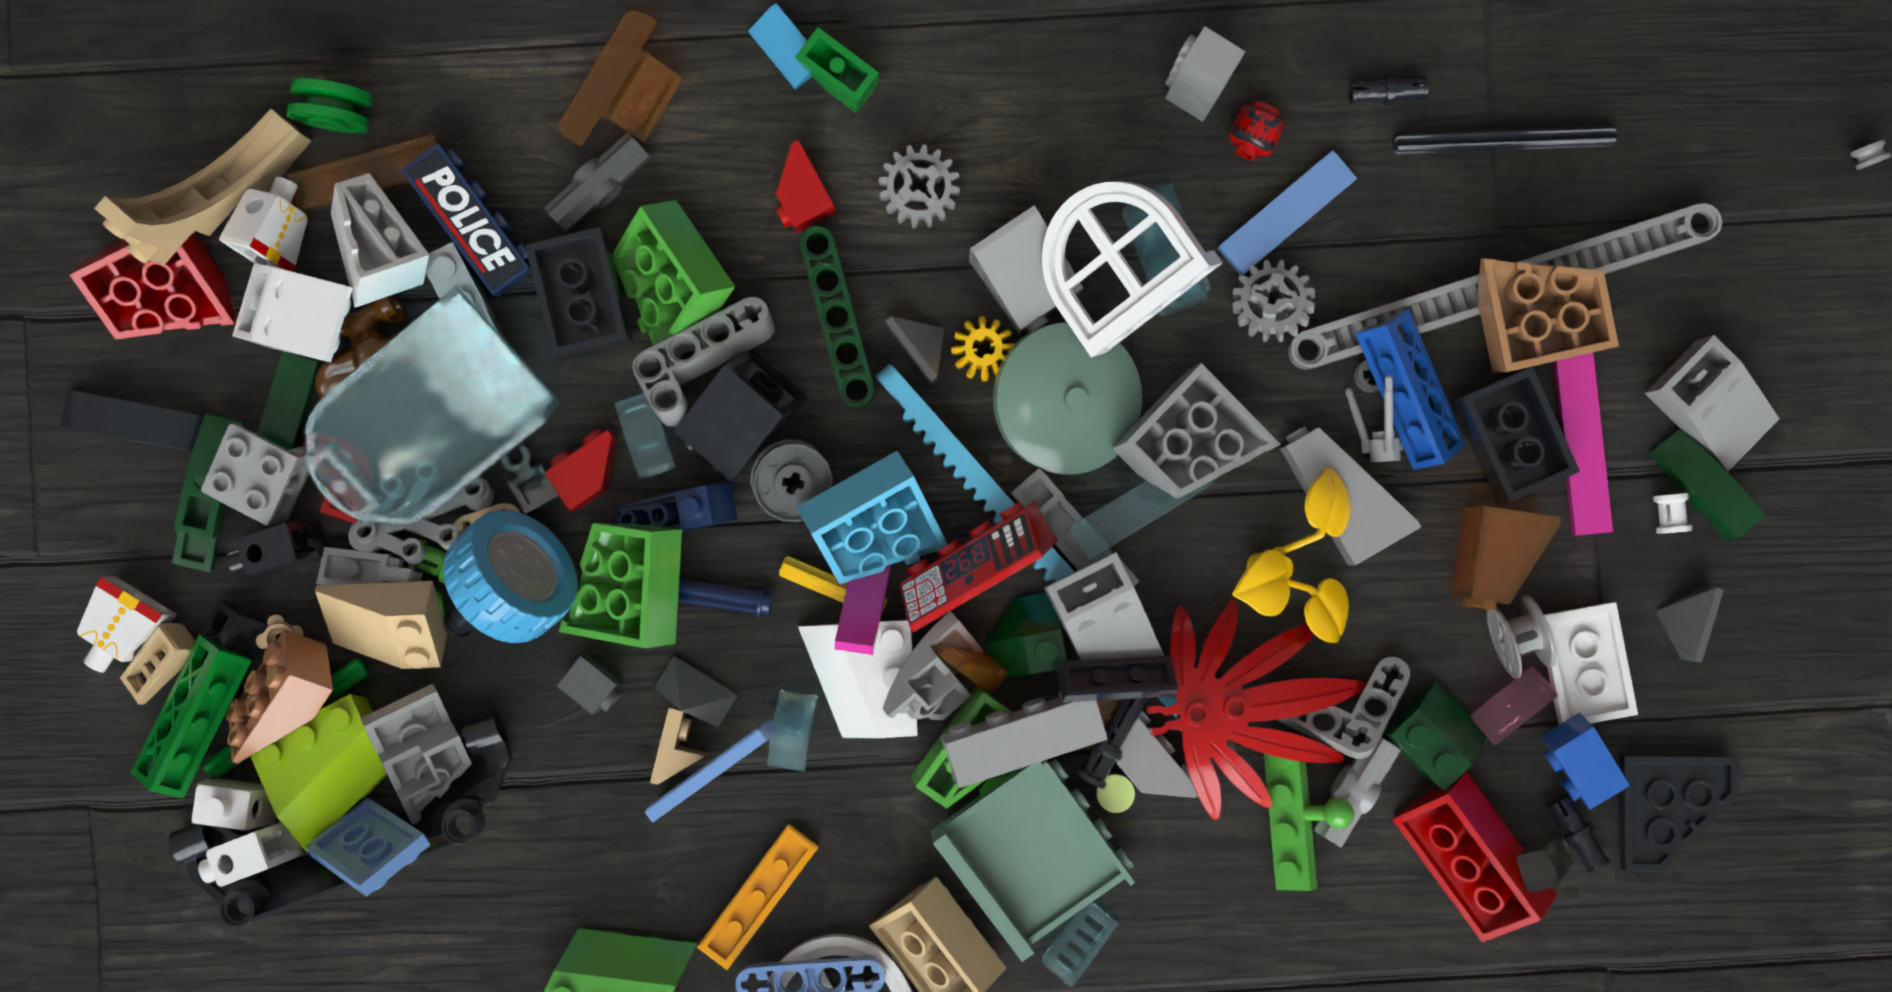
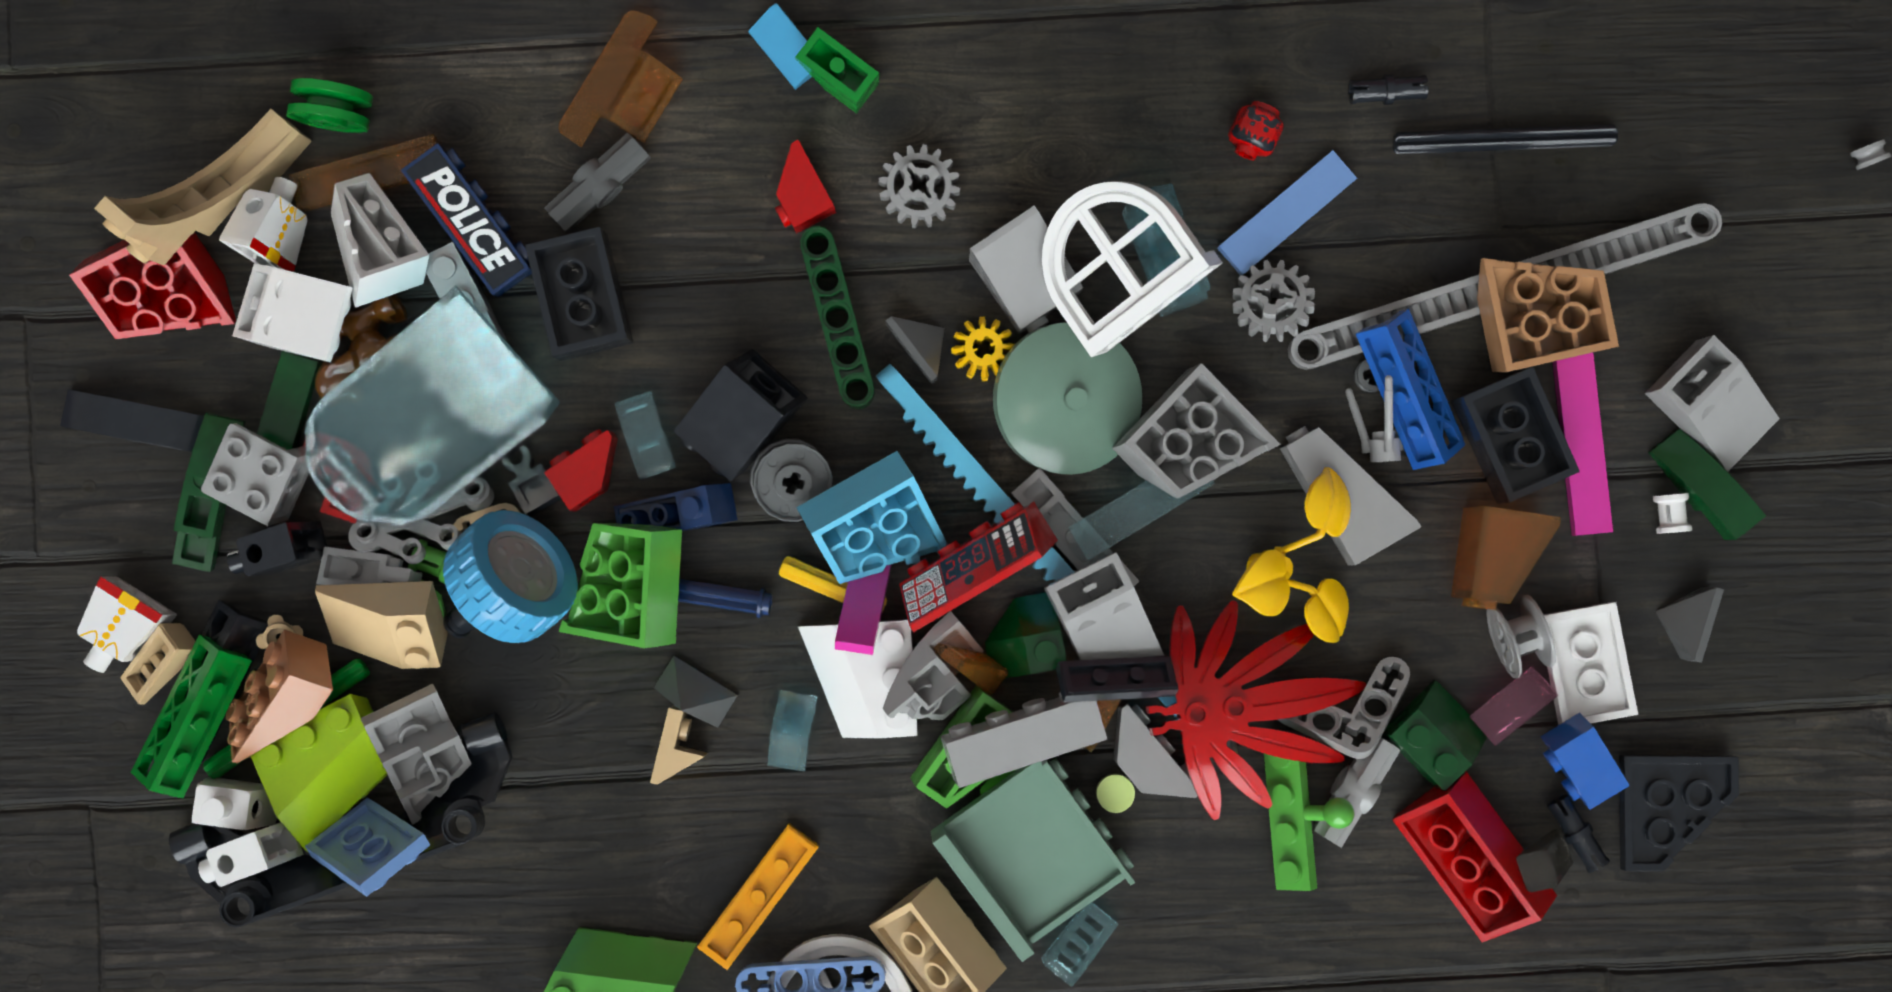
(590, 685): dark grey brick -> none
(669, 271): bright green wedge -> none
(706, 357): light grey beam -> none
(711, 770): medium blue tile -> none
(1110, 751): black pin -> none
(1202, 72): light grey brick -> none

